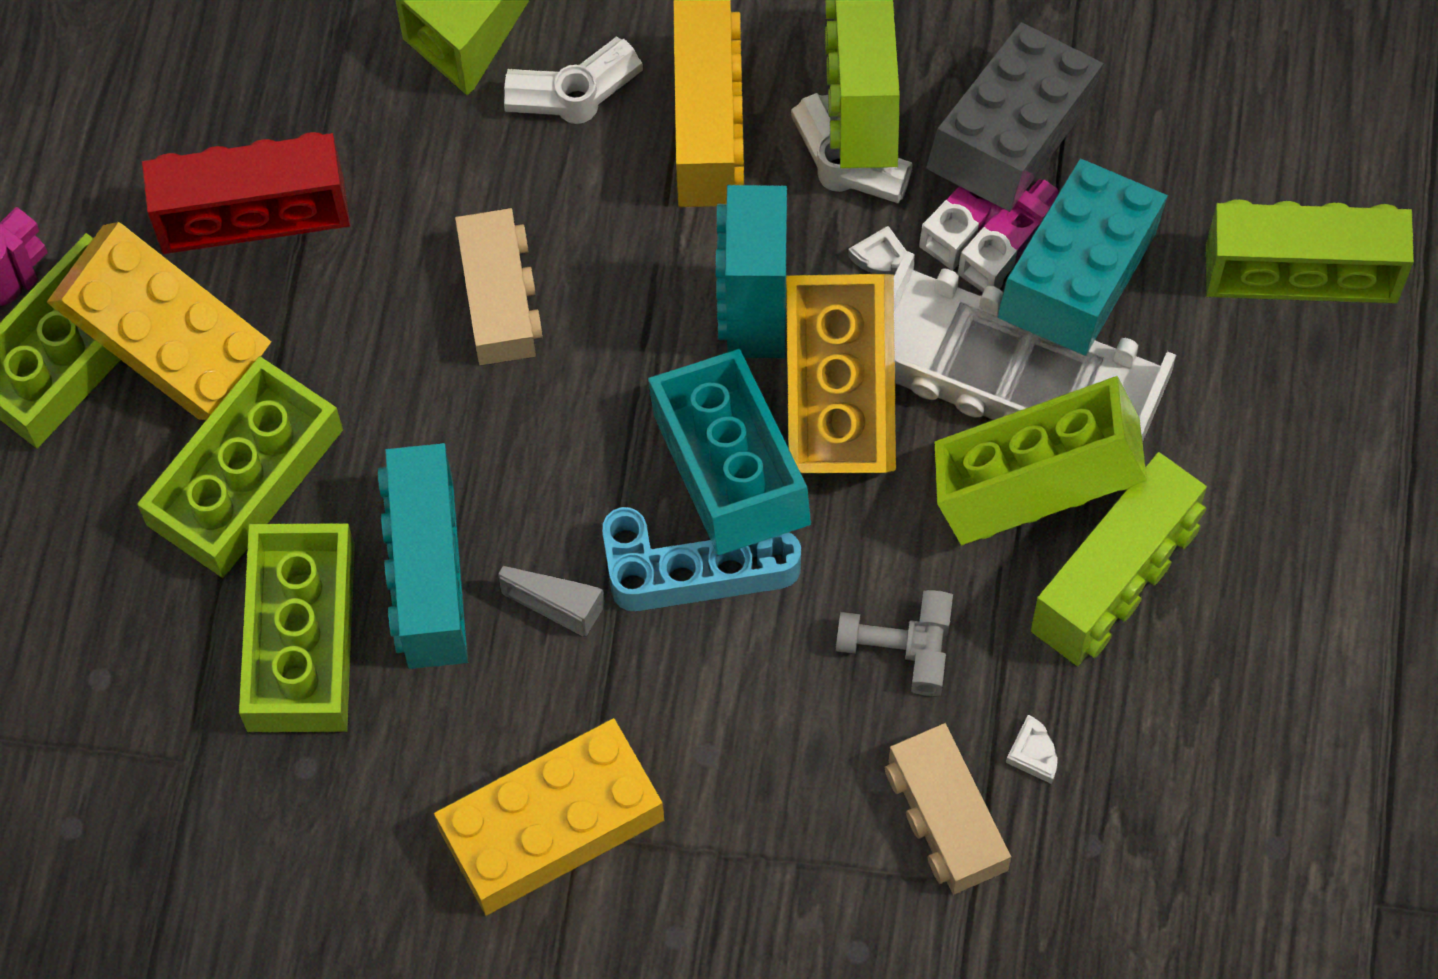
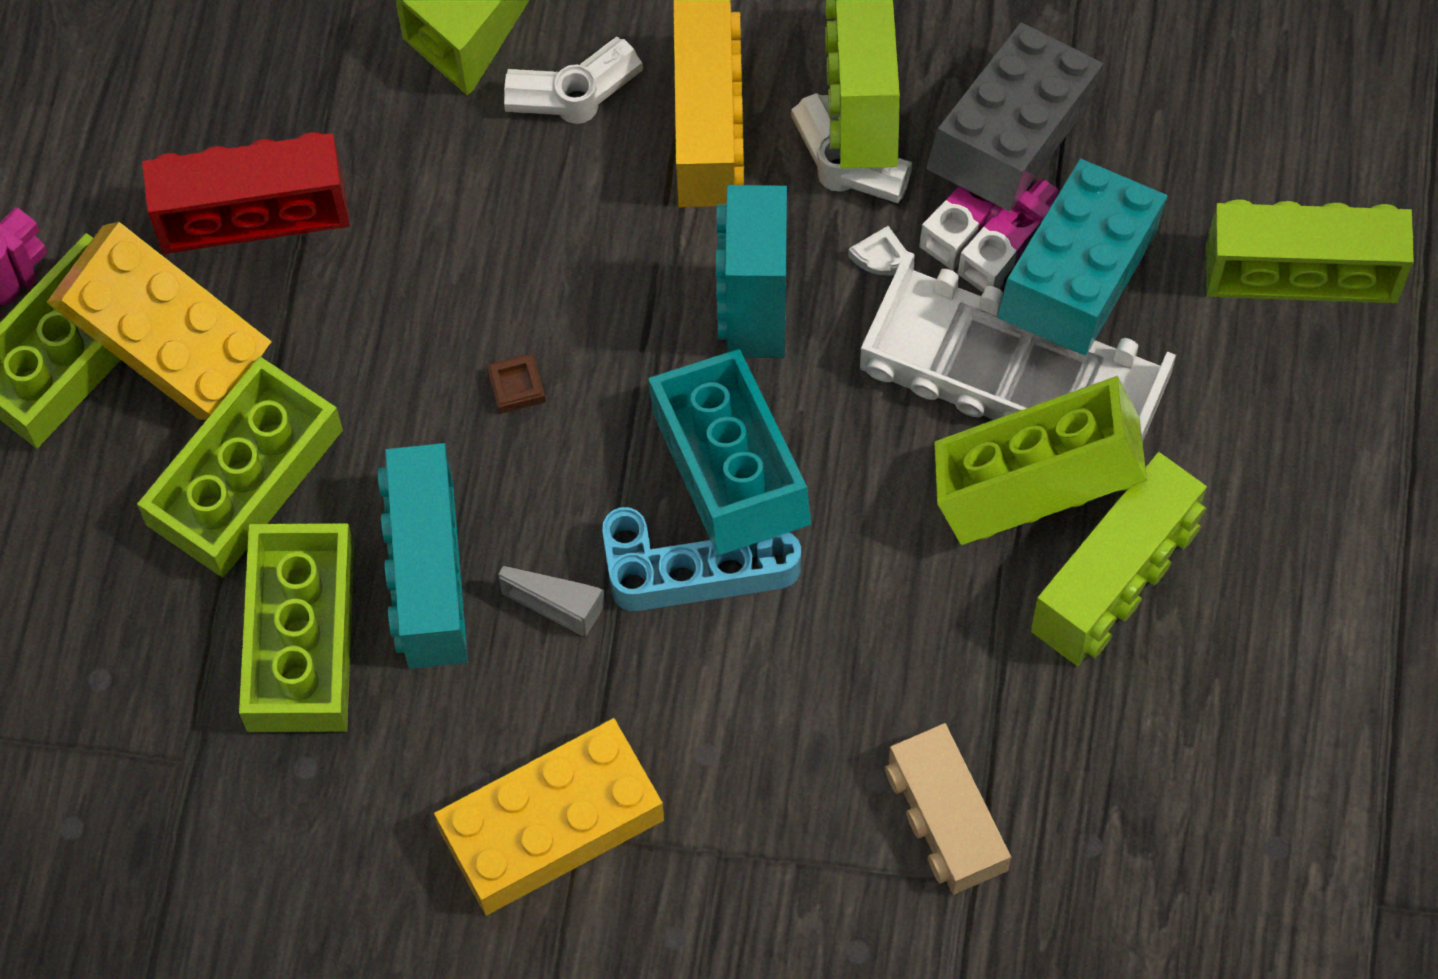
(498, 286): tan brick -> none
(516, 383): none -> reddish brown tile
(841, 373): yellow brick -> none
(921, 641): light grey bar -> none
(1034, 751): white tile -> none

